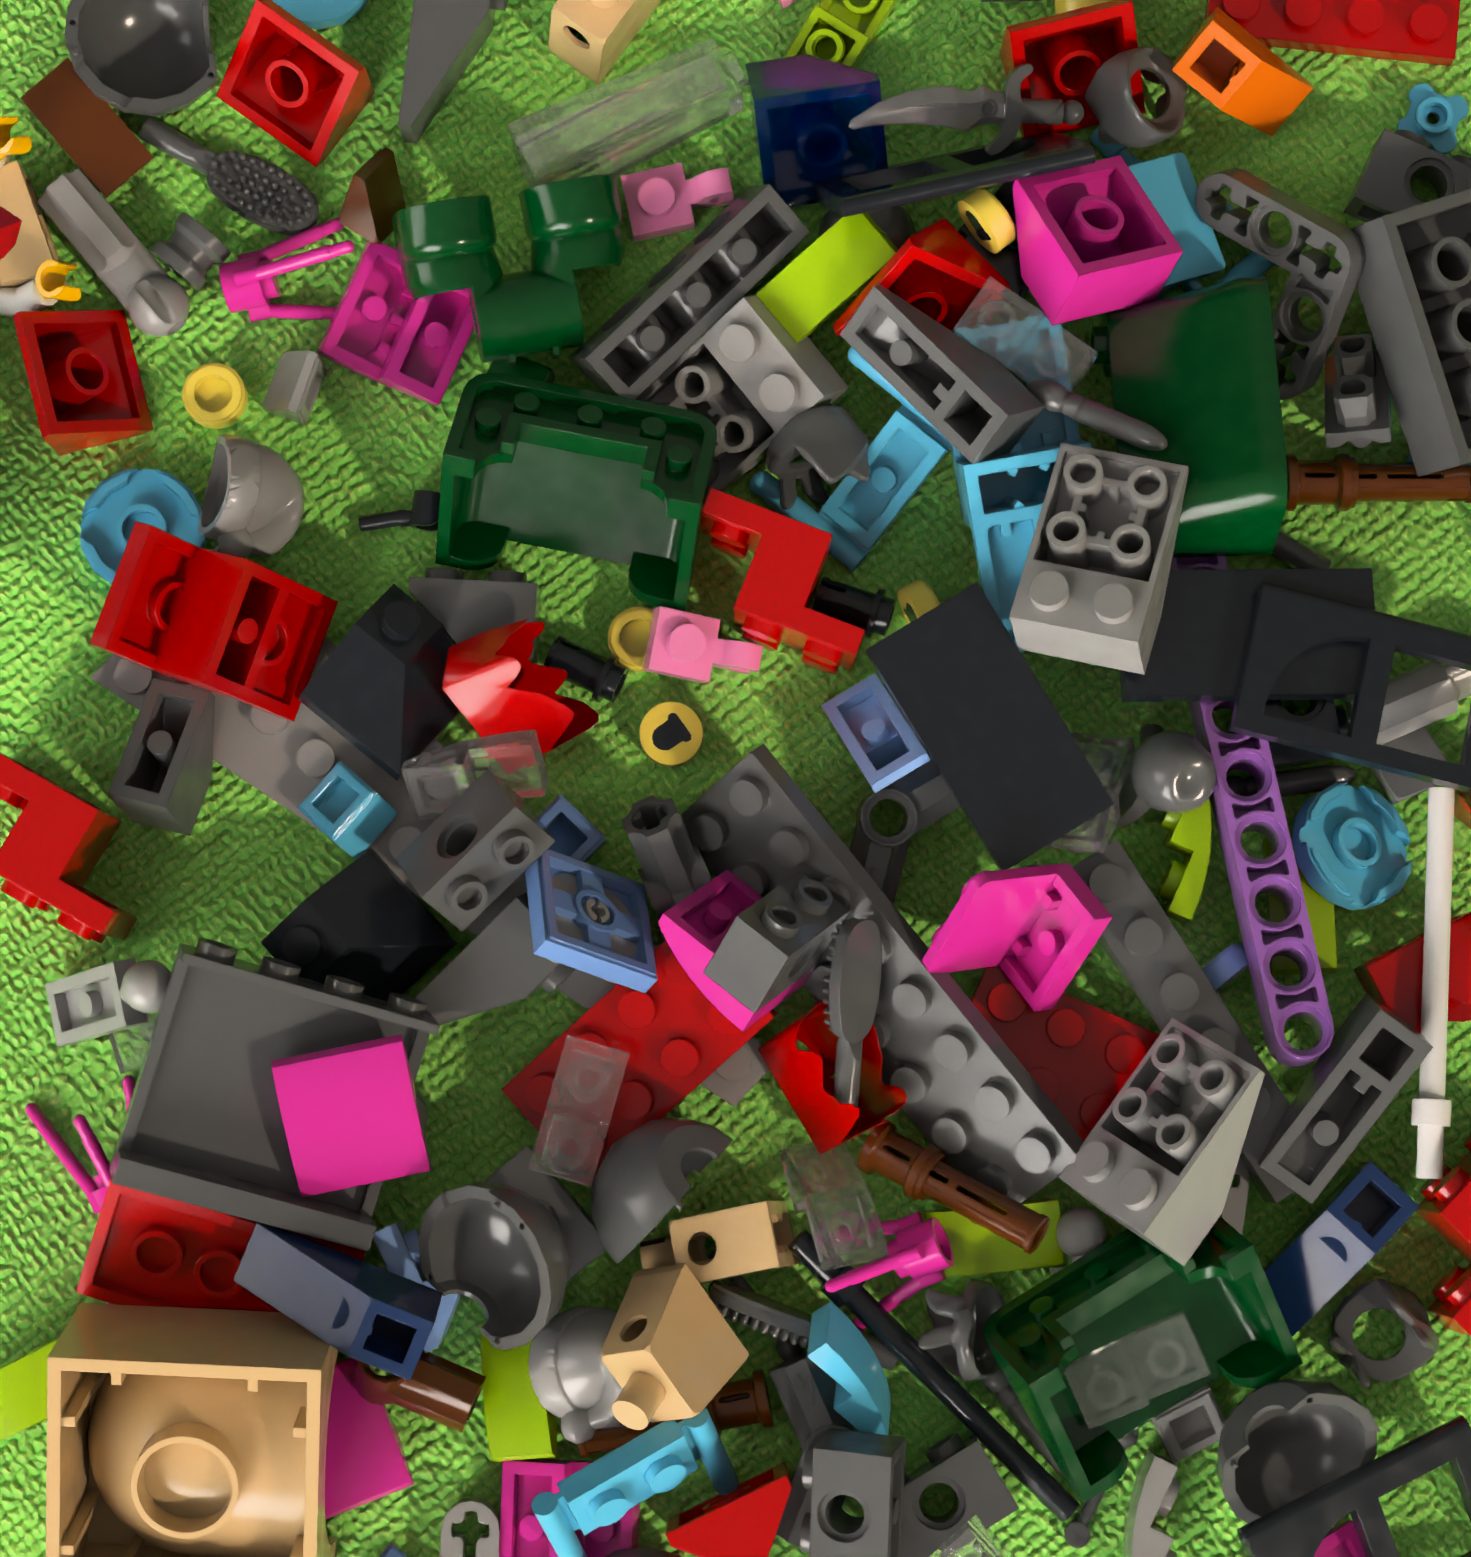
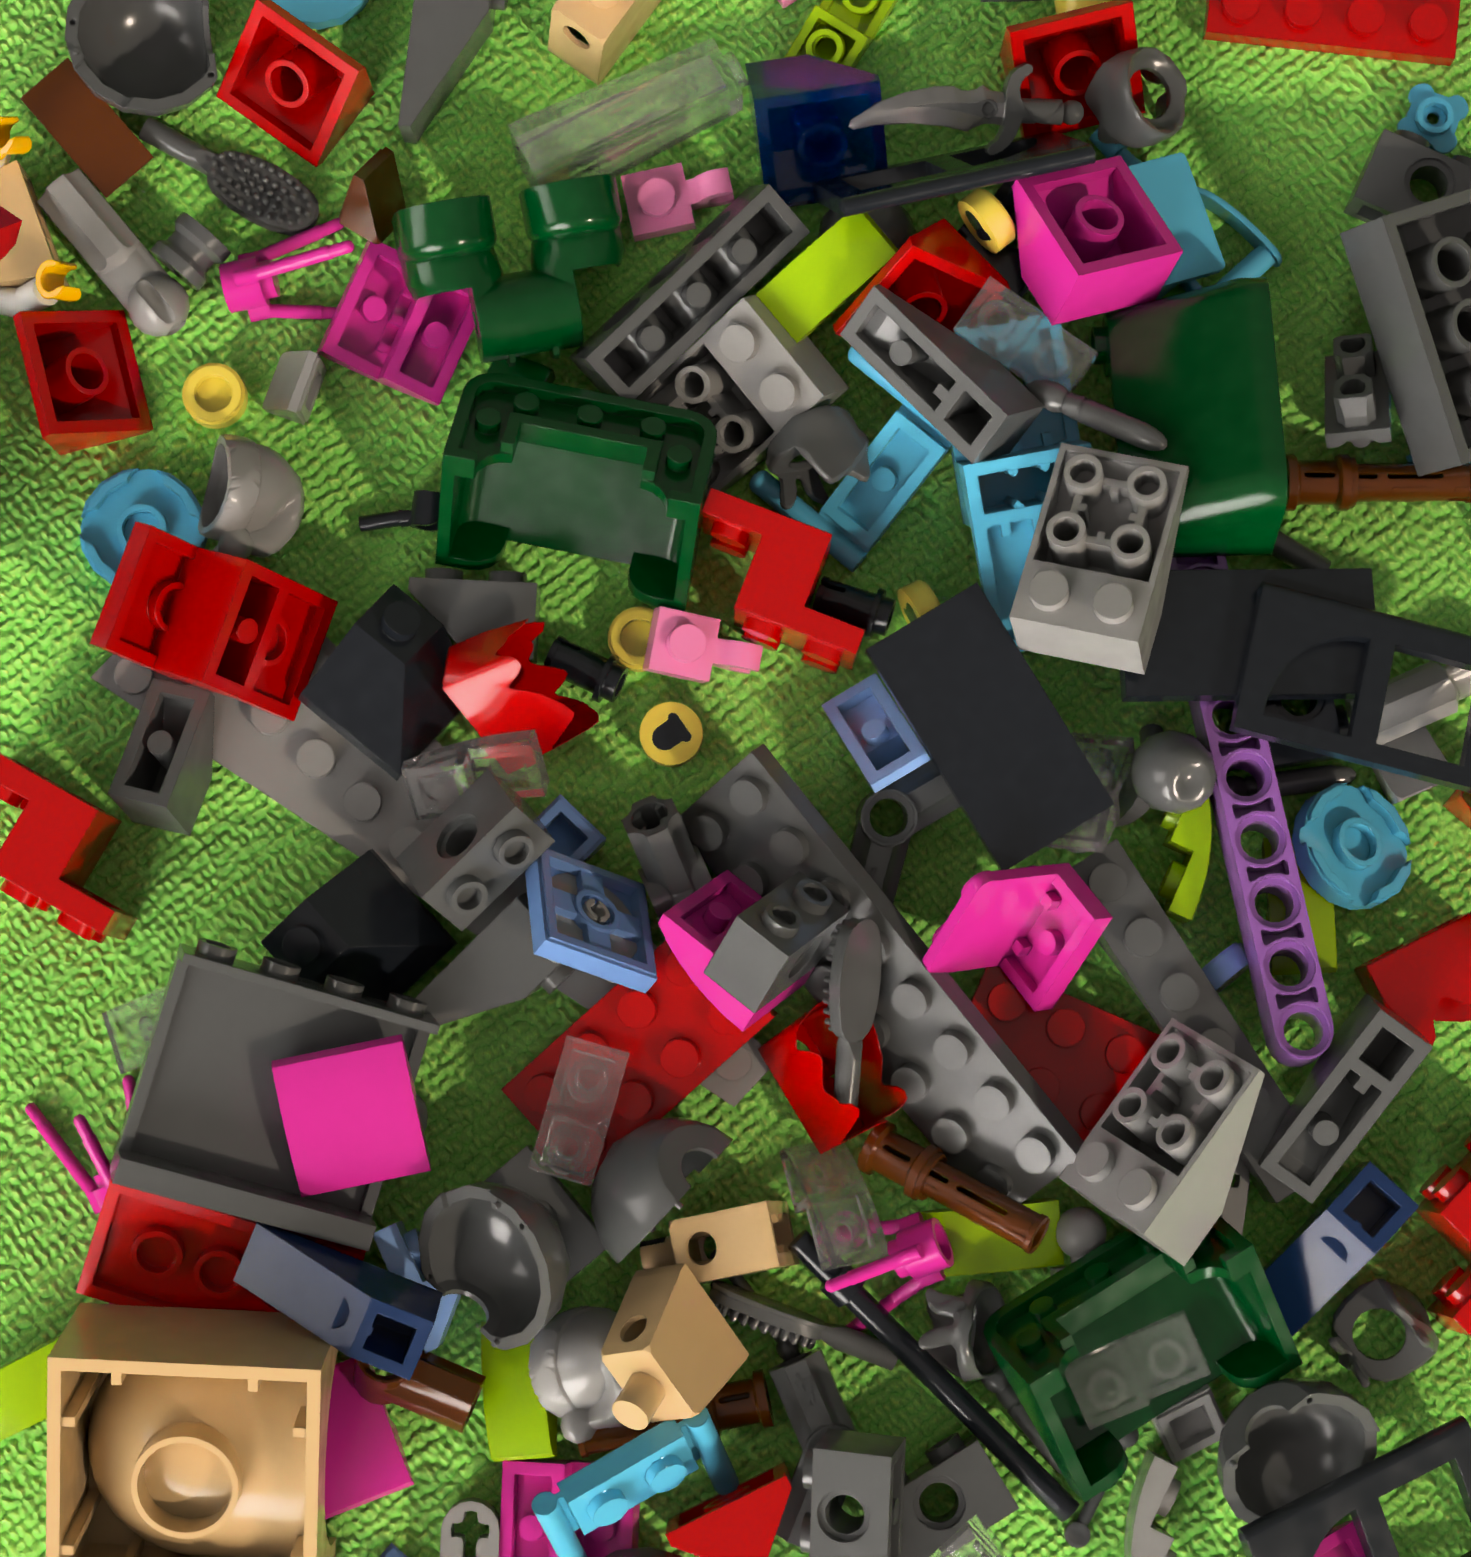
(105, 999): light grey plate -> none
(347, 810): medium azure slope -> none
(847, 1357): medium azure slope -> none
(1240, 74): orange slope -> none
(1309, 269): dark grey beam -> none
(1431, 1109): white bar -> none

